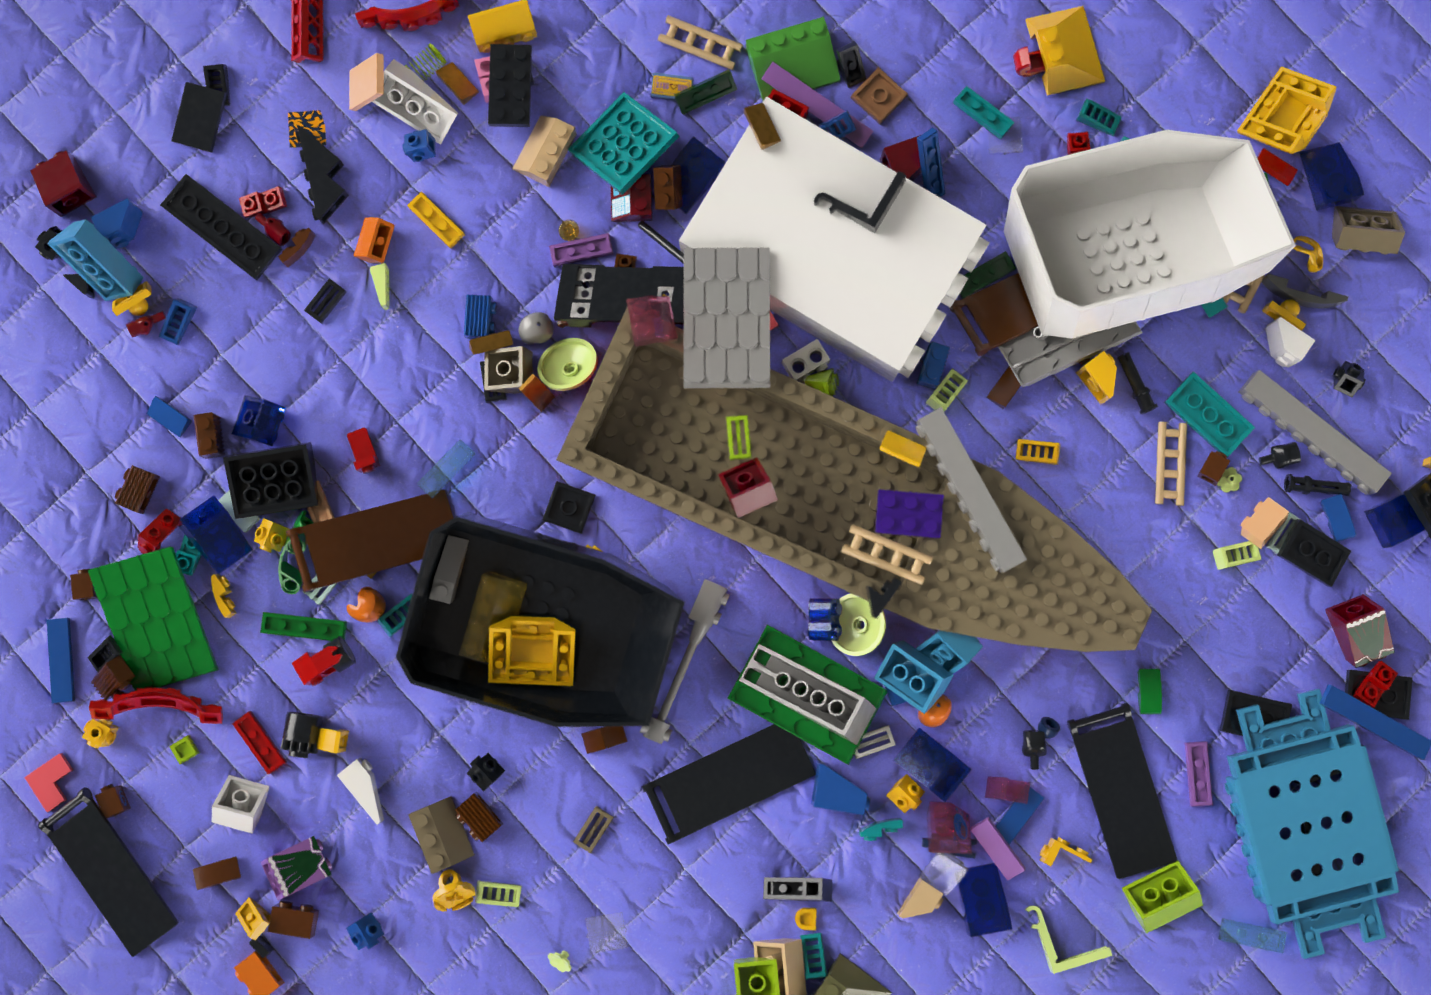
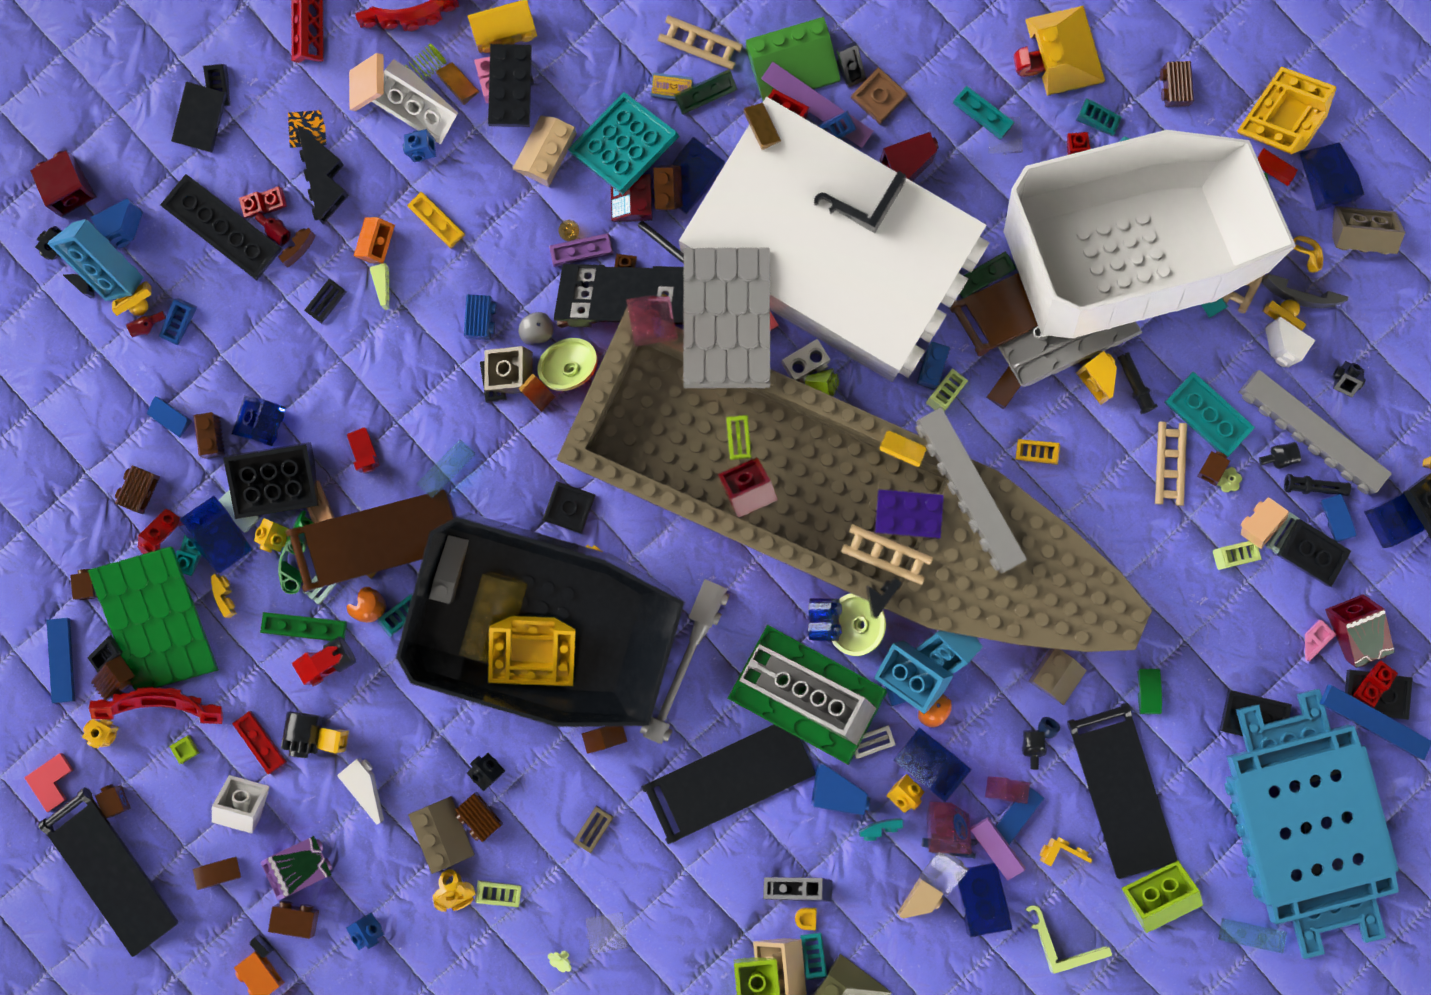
(253, 918): yellow slope -> none
(490, 342): pearl gold slope -> none
(931, 162): blue tile -> none
(1057, 675): none -> dark tan slope
(1177, 84): none -> brick
(1198, 773): medium lavender tile -> none
(1317, 638): none -> bright pink tile

